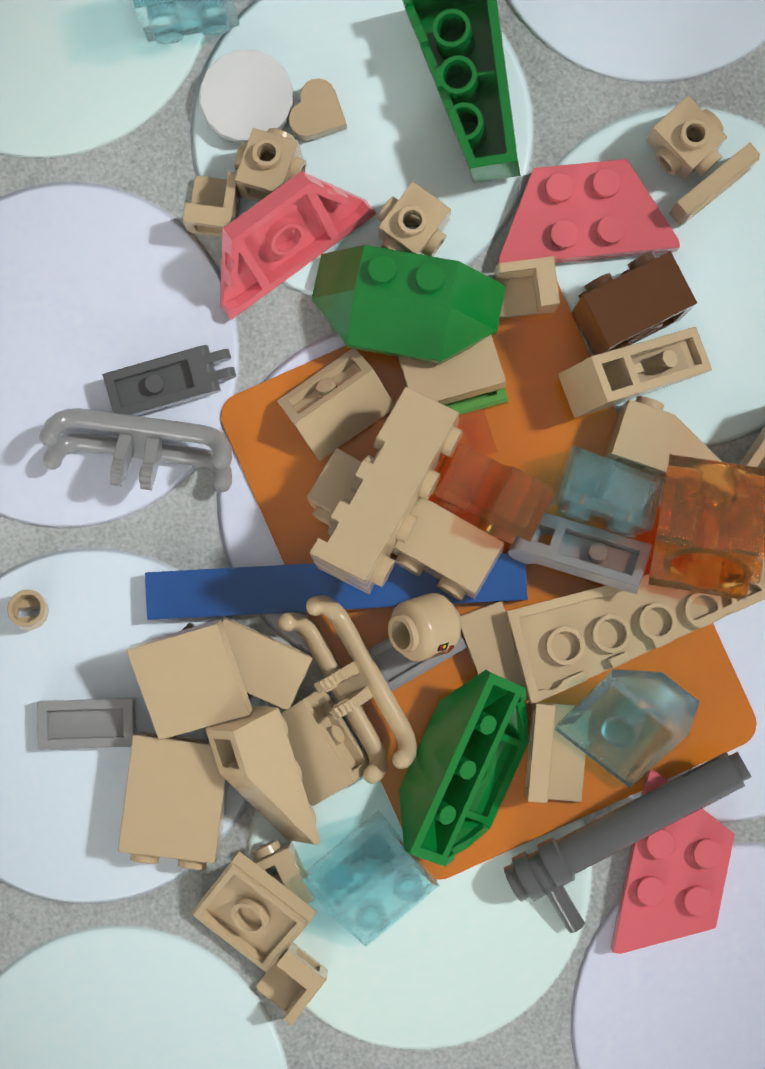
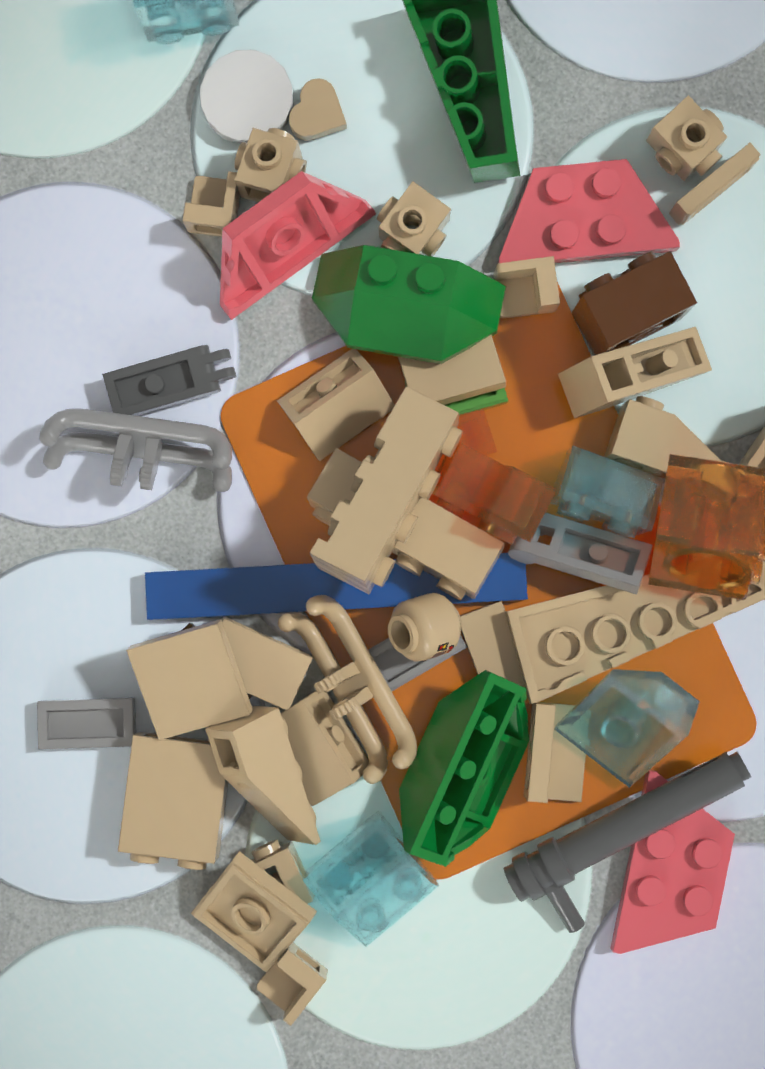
(27, 601): tan hinge -> none

